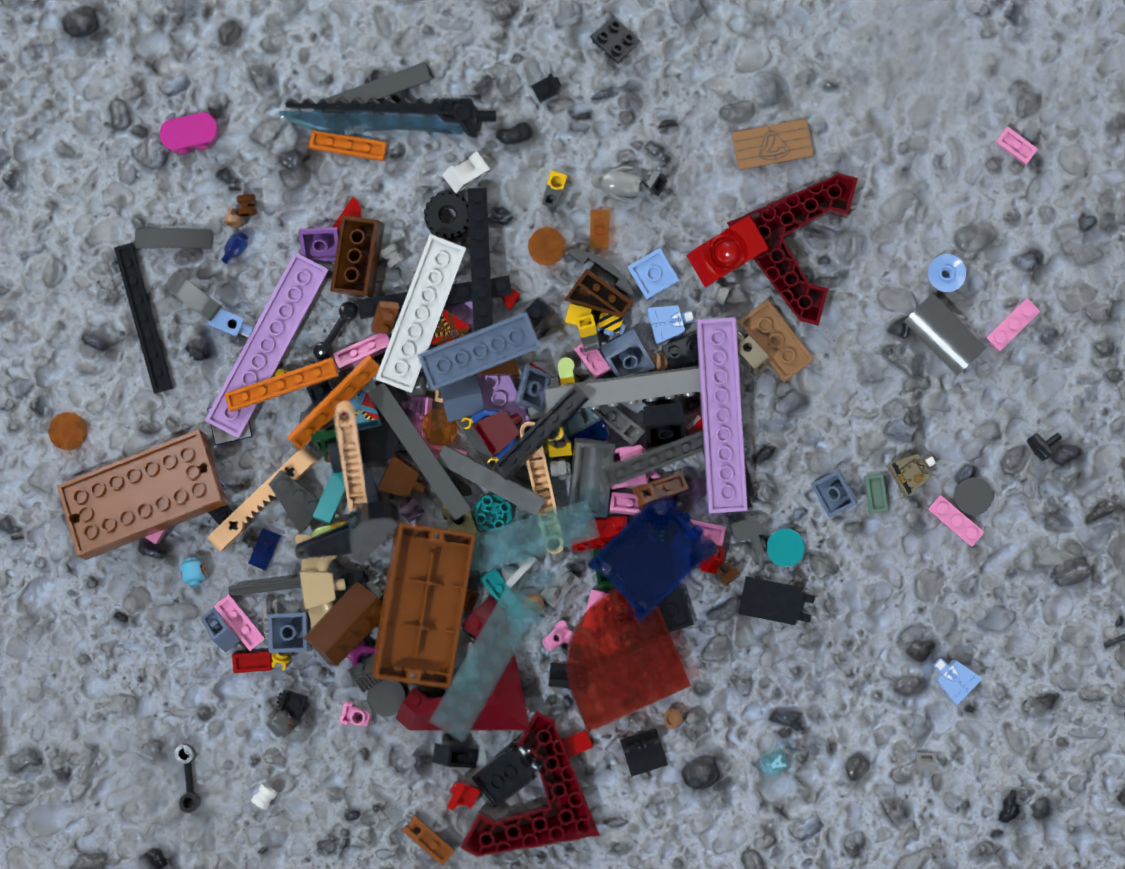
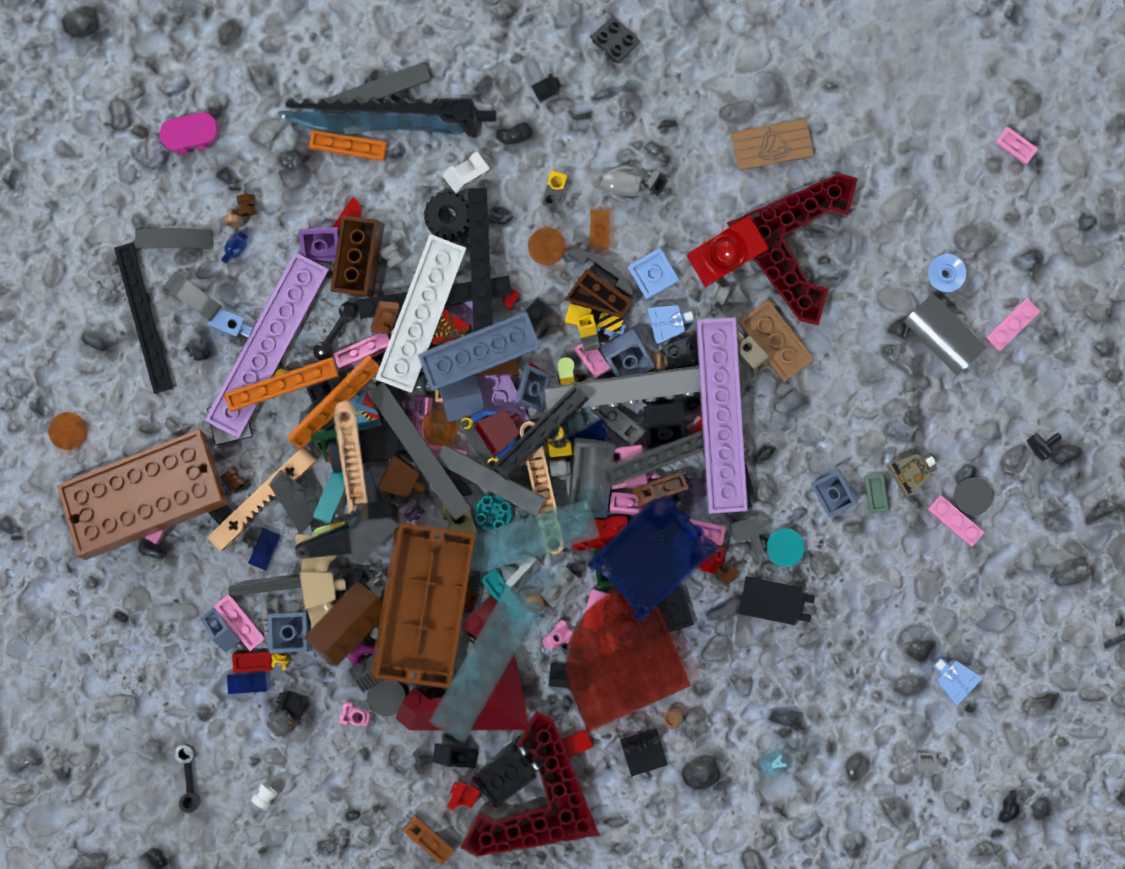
(193, 571): medium azure head -> none
(233, 479): none -> reddish brown wheel
(247, 683): none -> clear blue tile

